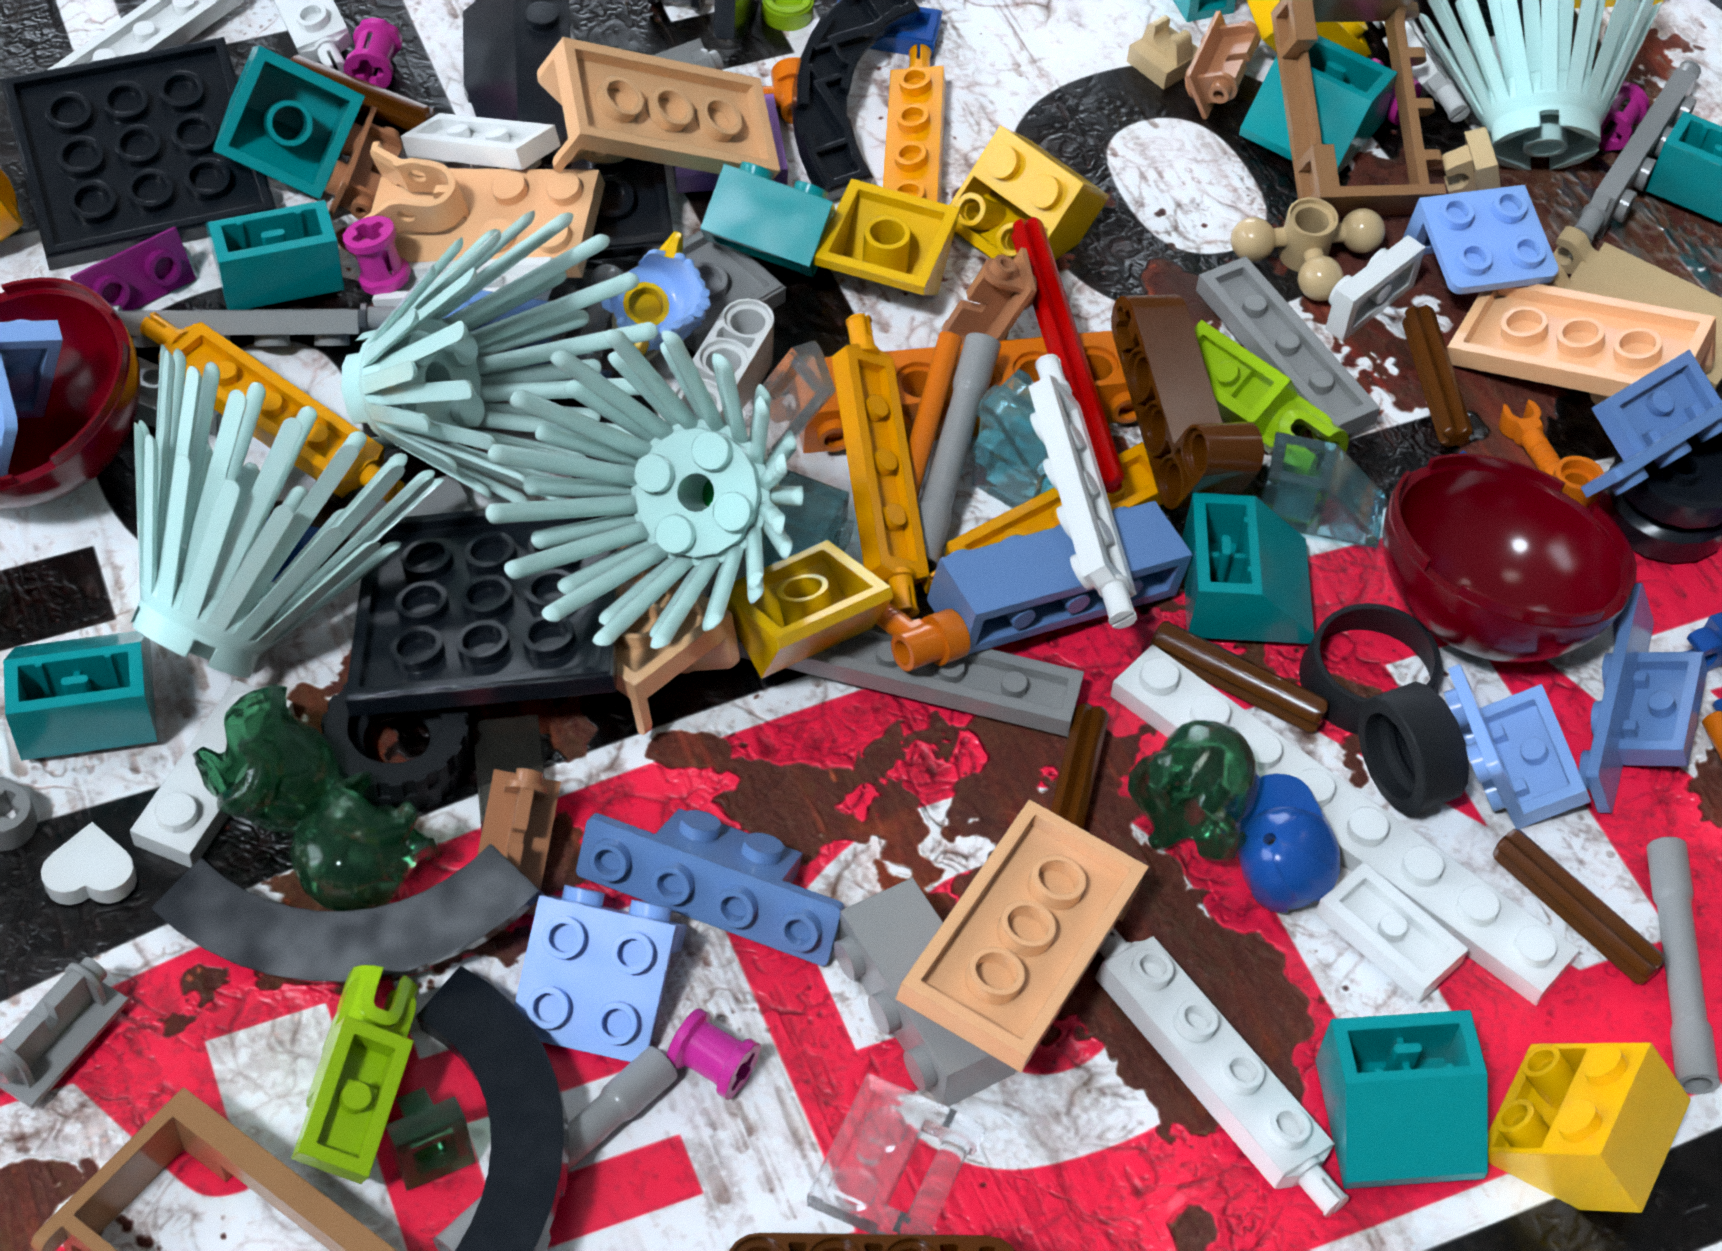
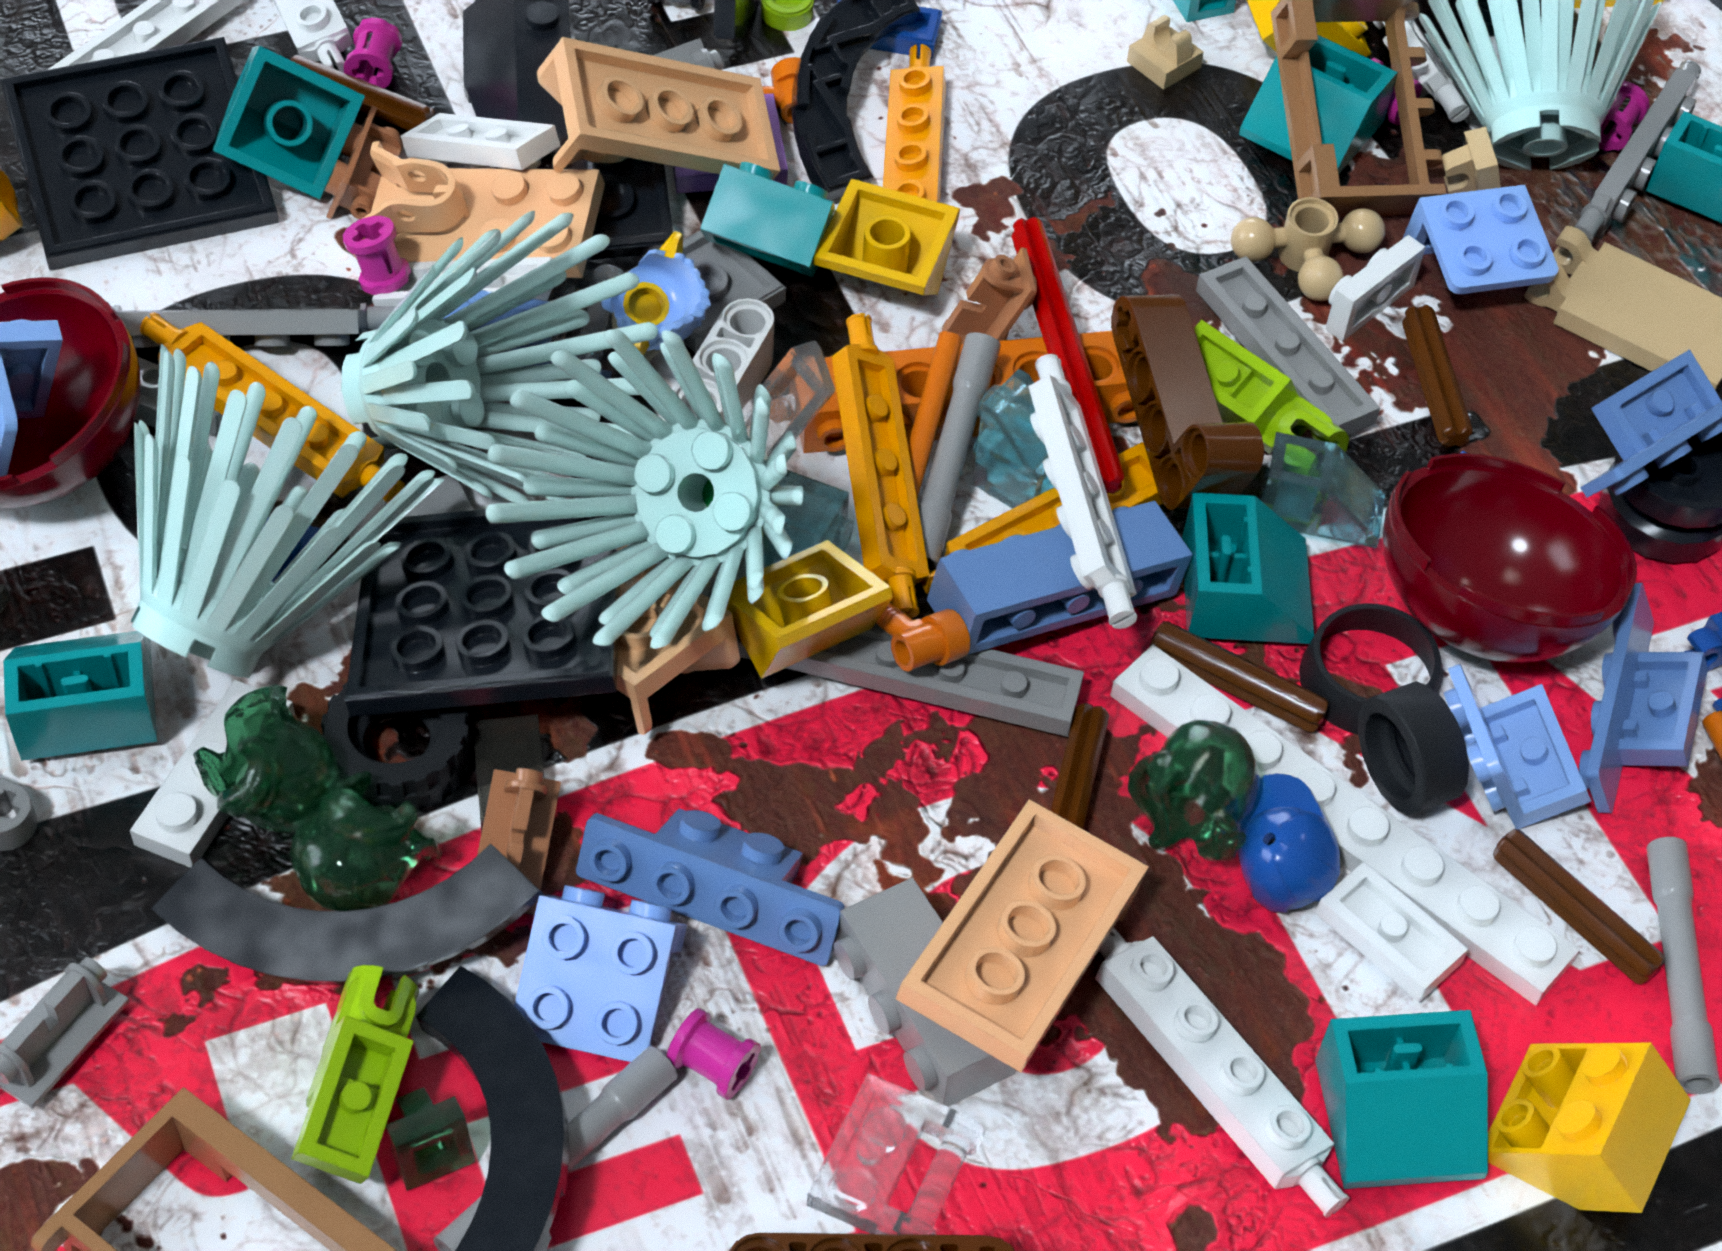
(89, 868): white tile -> none
(140, 271): magenta hinge -> none
(276, 255): teal slope -> none
(1024, 181): yellow slope -> none
(1220, 62): nougat hinge -> none
(1529, 433): orange brick -> none
(1577, 338): light nougat plate -> none

